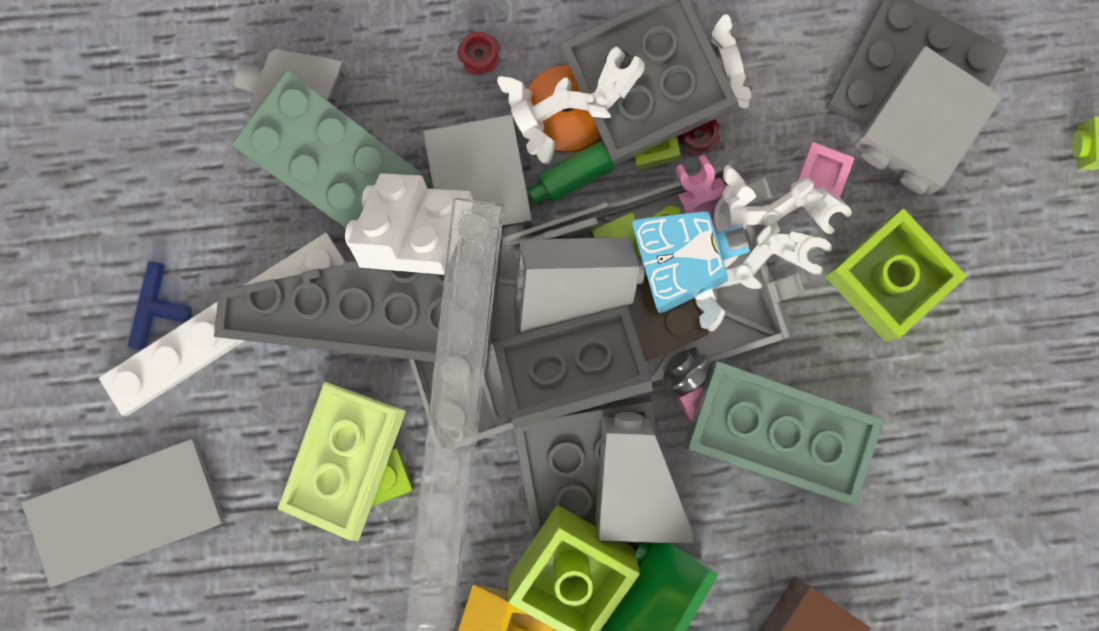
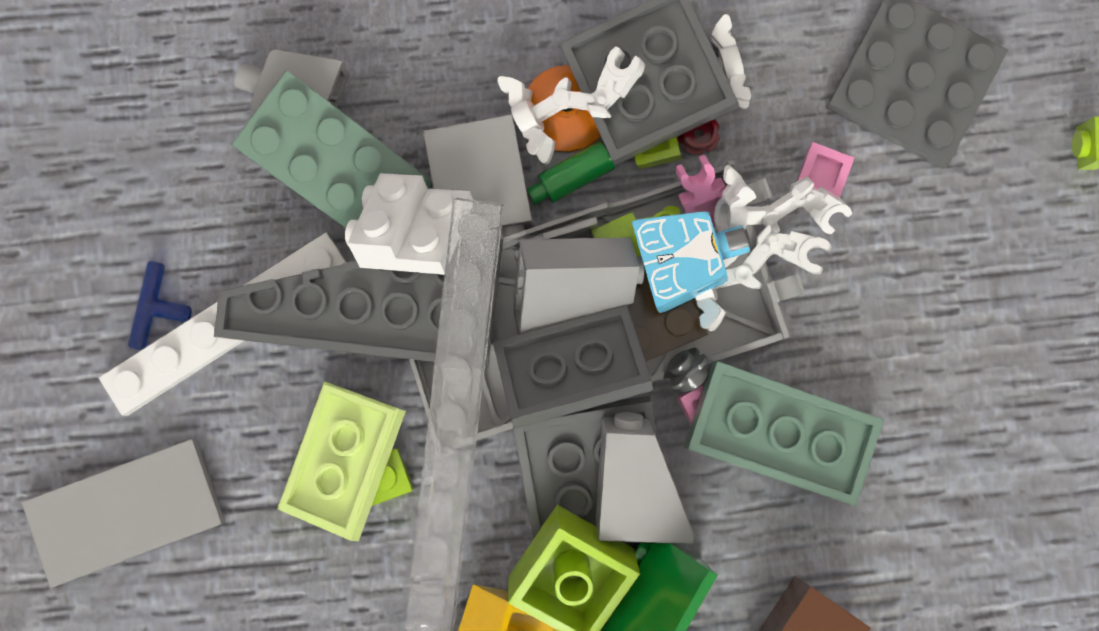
(473, 43): dark red plate -> none
(895, 276): lime brick -> none
(927, 122): light grey brick -> none

